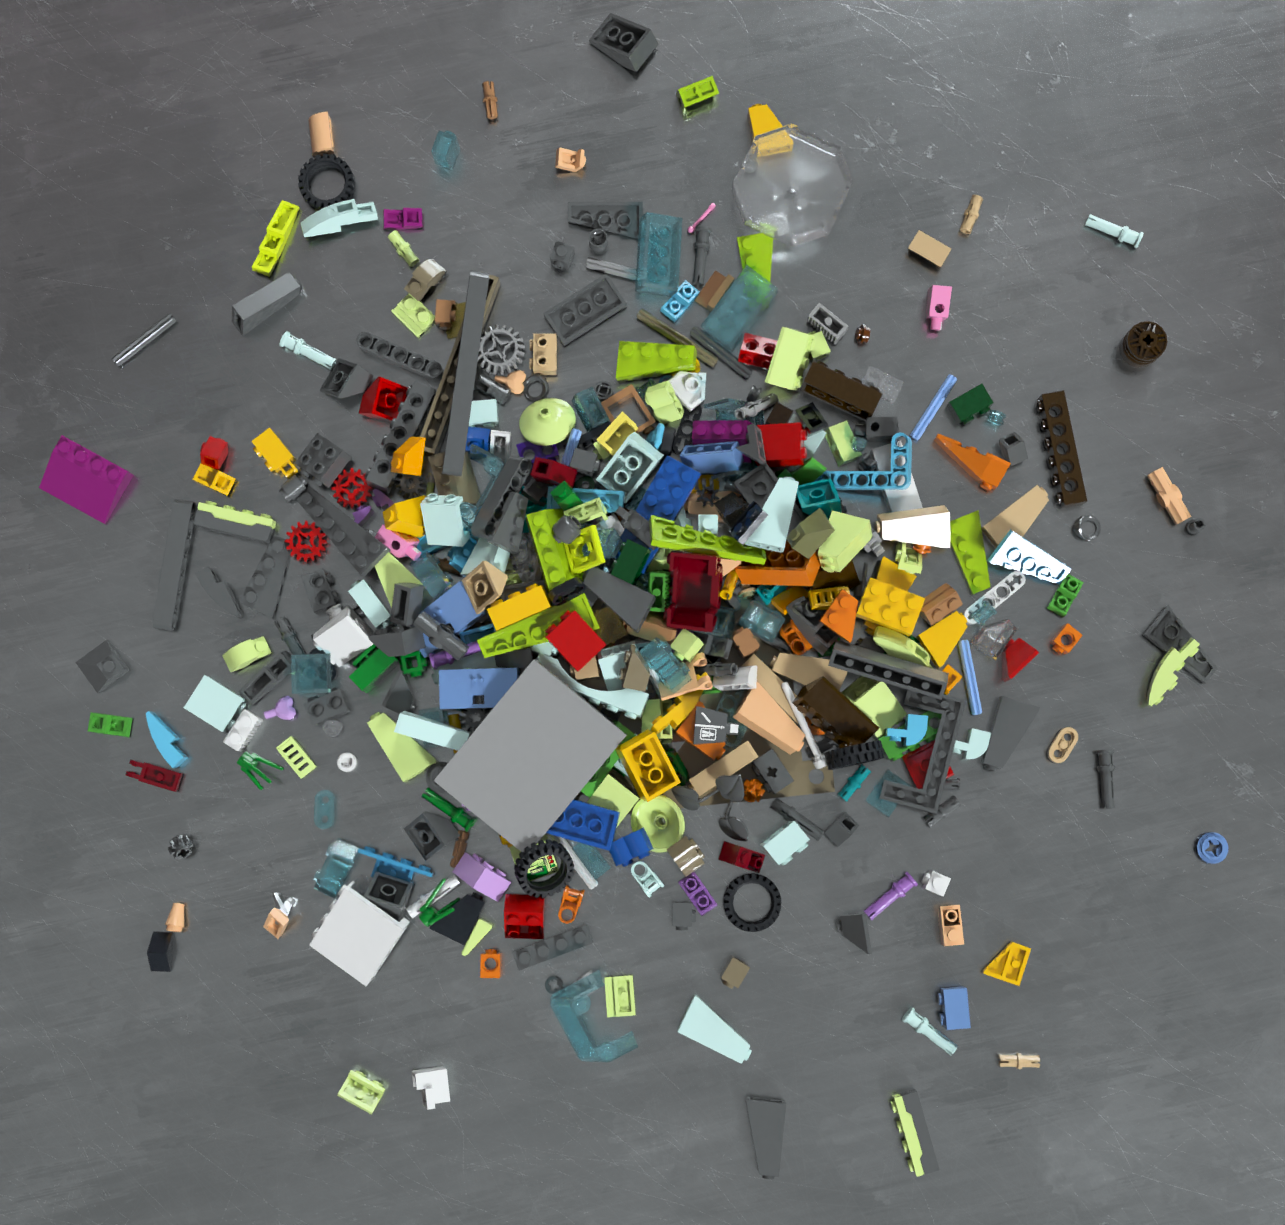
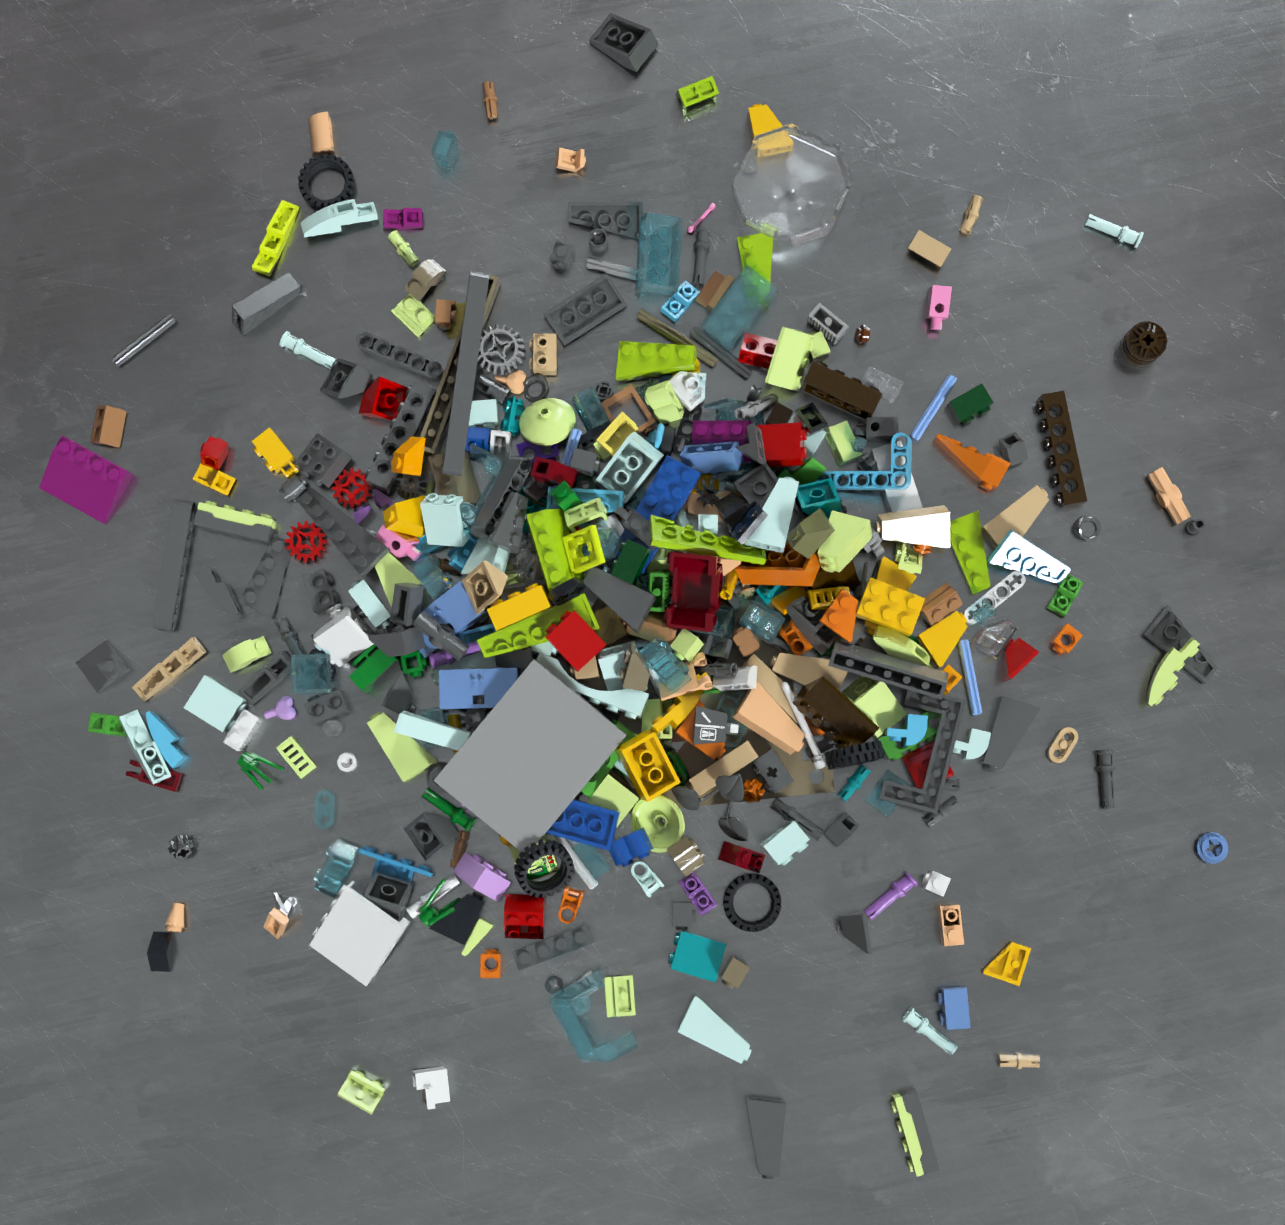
(108, 426): none -> medium nougat panel
(144, 747): none -> light aqua slope
(169, 669): none -> tan slope
(512, 409): none -> teal hinge
(566, 529): dark grey head -> none
(697, 955): none -> teal brick
(996, 417): clear light blue bush -> none

